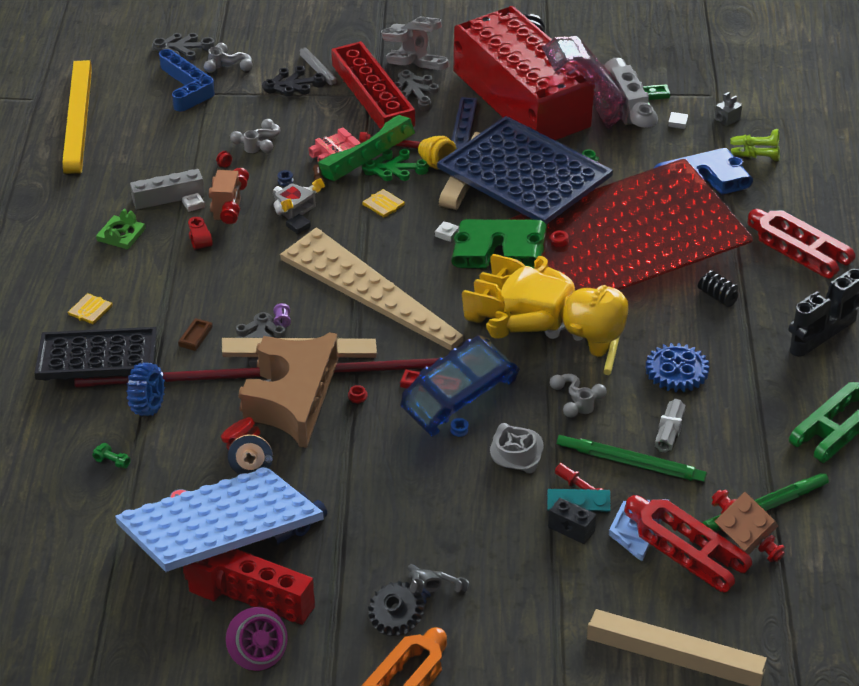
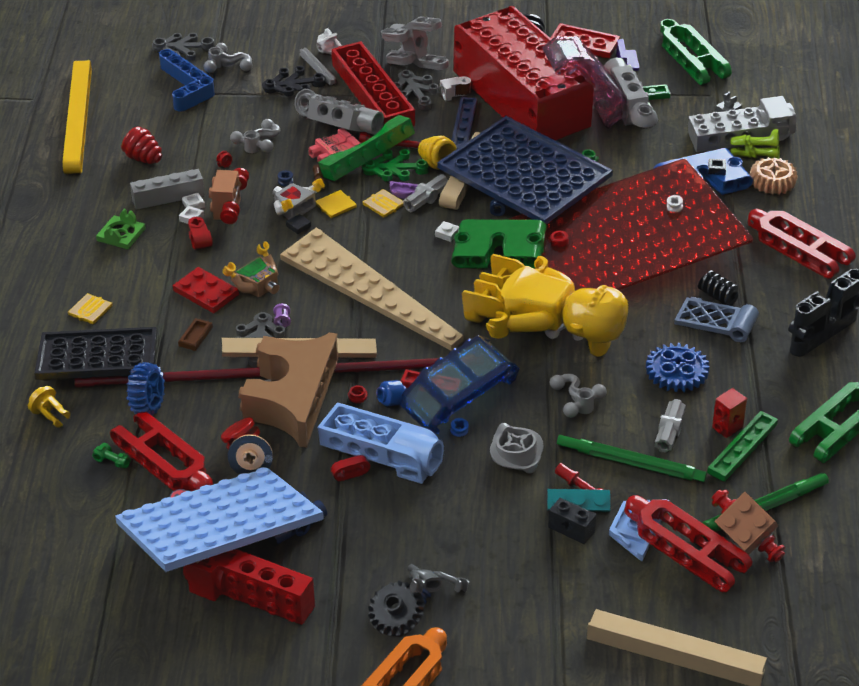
(43, 401): none -> yellow piece
(141, 146): none -> red piece
(156, 433): none -> red piece
(190, 212): none -> white plate
(205, 289): none -> red plate
(256, 638): magenta piece -> none
(257, 276): none -> torso
(327, 42): none -> white piece
(335, 204): none -> yellow piece
(338, 112): none -> light grey brick
(350, 467): none -> red beam
(390, 392): none -> blue head
(391, 442): none -> light blue brick
(401, 189): none -> medium lavender tile
(425, 193): none -> light grey piece
(455, 87): none -> white leg
(497, 212): none -> dark blue bush
(598, 42): none -> red plate
(611, 356): light yellow bar -> none
(628, 56): none -> panel
(674, 203): none -> white bush
(678, 120): white tile -> none
(694, 66): none -> green piece
(717, 128): none -> light grey brick
(717, 166): none -> black tile
(729, 412): none -> red brick
(738, 324): none -> sand blue piece
(742, 446): none -> green plate
(773, 175): none -> light nougat gear

